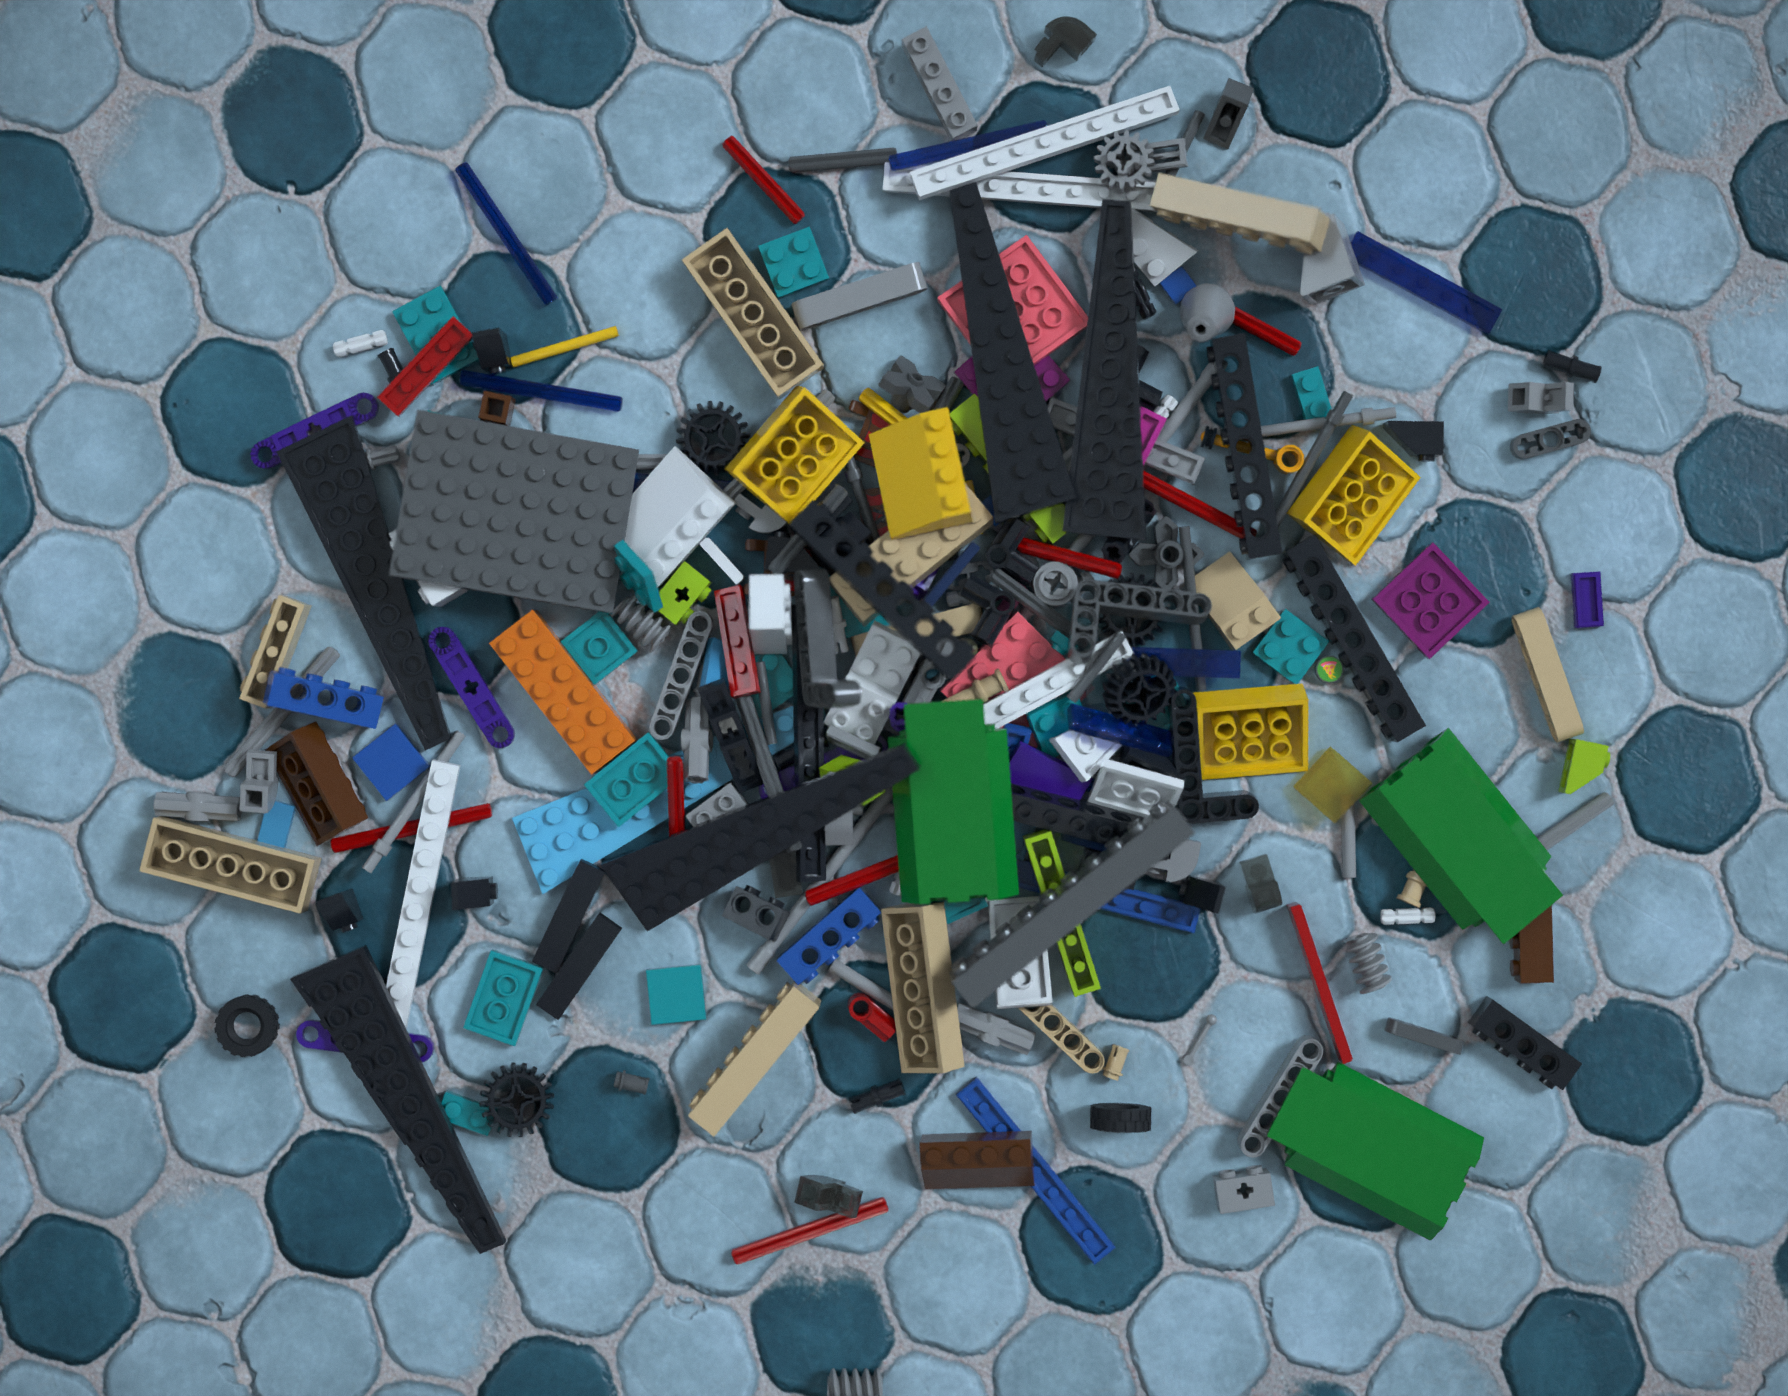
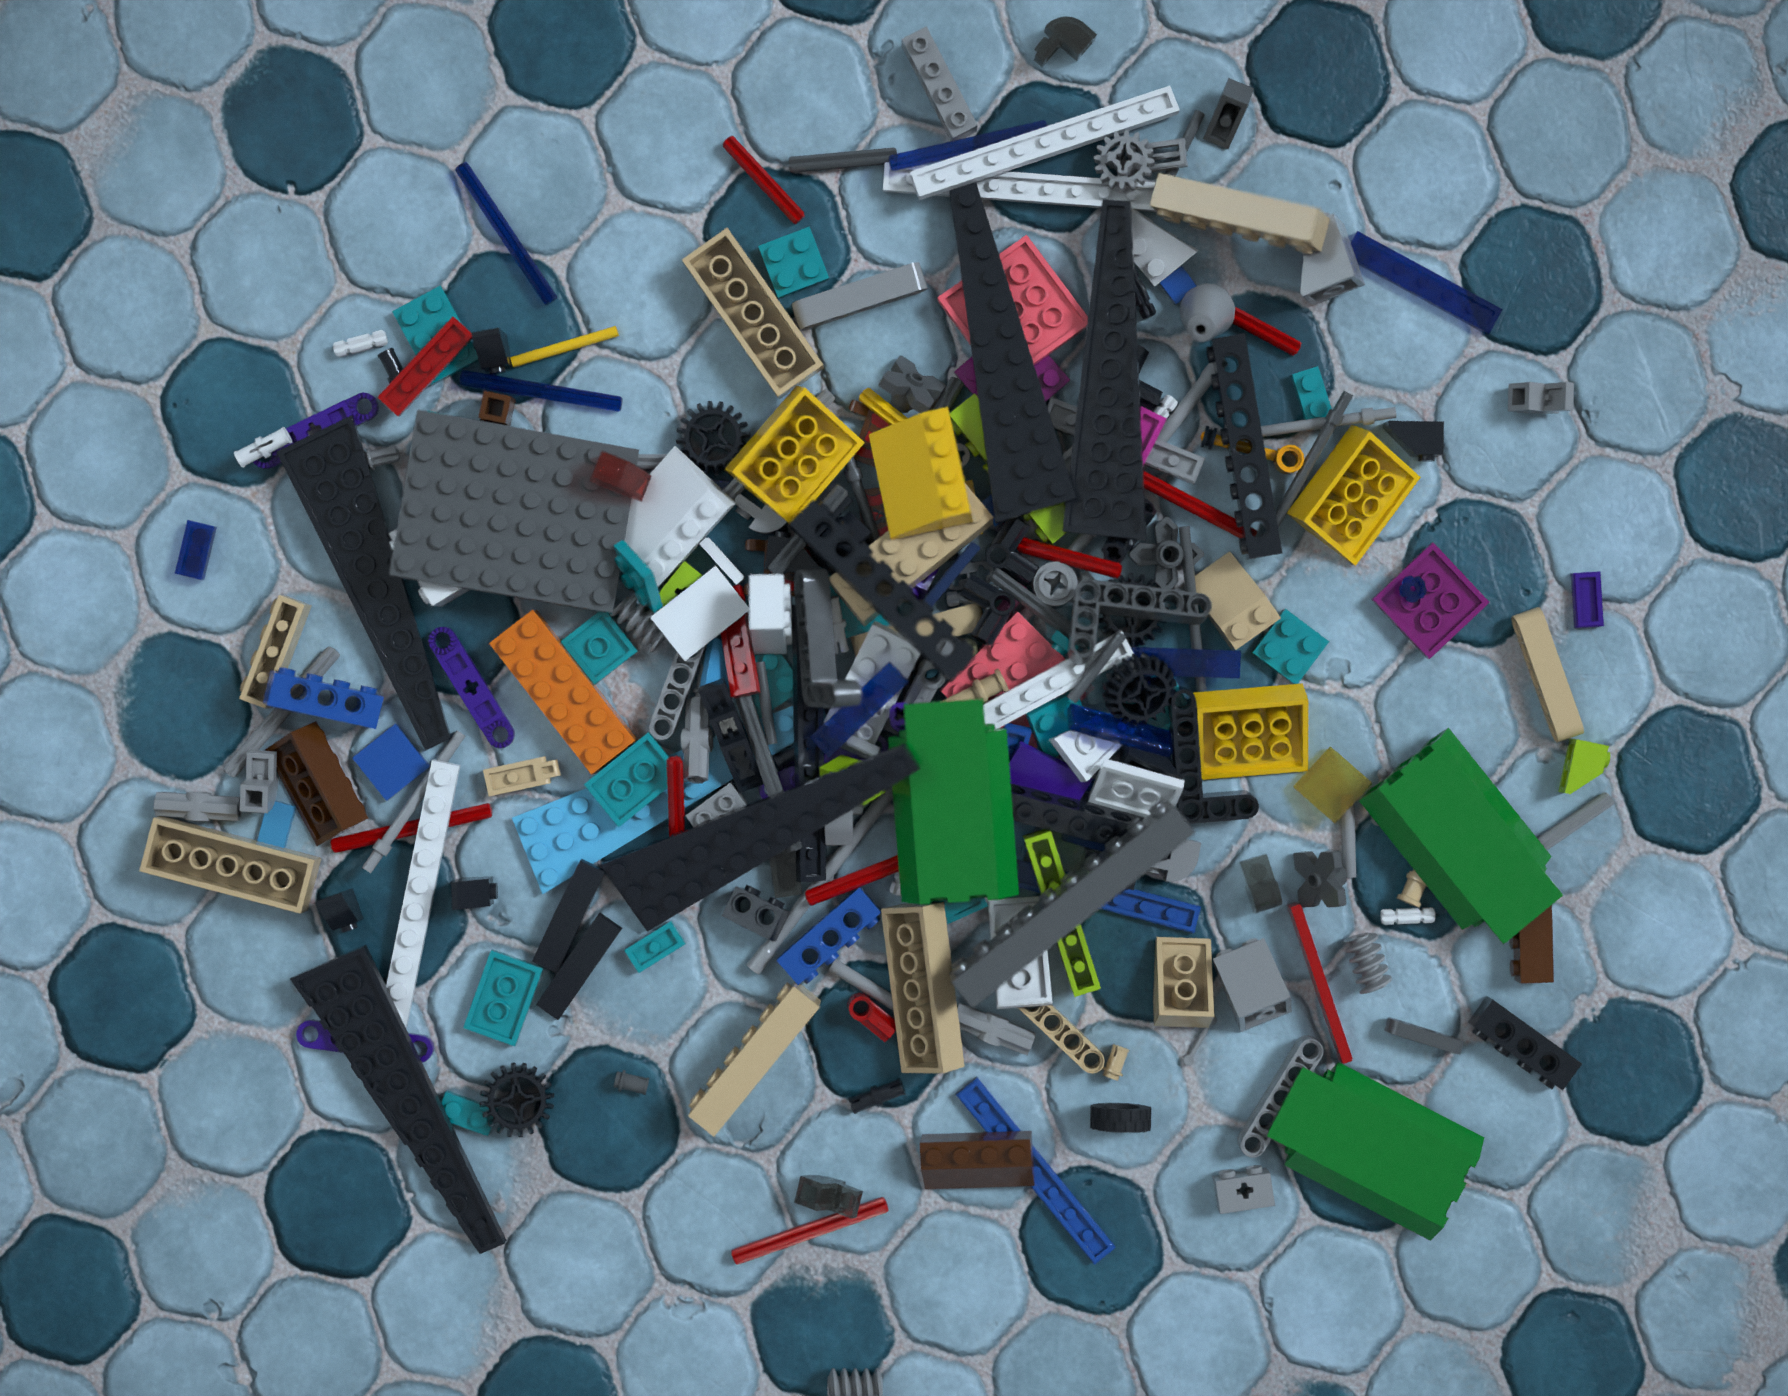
(195, 550): none -> clear blue plate
(225, 1025): black tyre -> none
(263, 447): none -> white pin
(520, 775): none -> tan hinge
(620, 476): none -> clear red slope
(655, 946): none -> teal plate
(676, 994): teal tile -> none
(700, 613): none -> white tile
(852, 718): none -> clear blue tile
(1183, 982): none -> tan slope
(1201, 893): black slope -> none
(1252, 984): none -> light grey slope
(1322, 877): none -> dark grey plant
(1329, 669): tile -> none
(1408, 719): black brick -> none
(1420, 589): none -> clear blue plate
(1533, 451): dark grey beam -> none
(1572, 366): black pin -> none

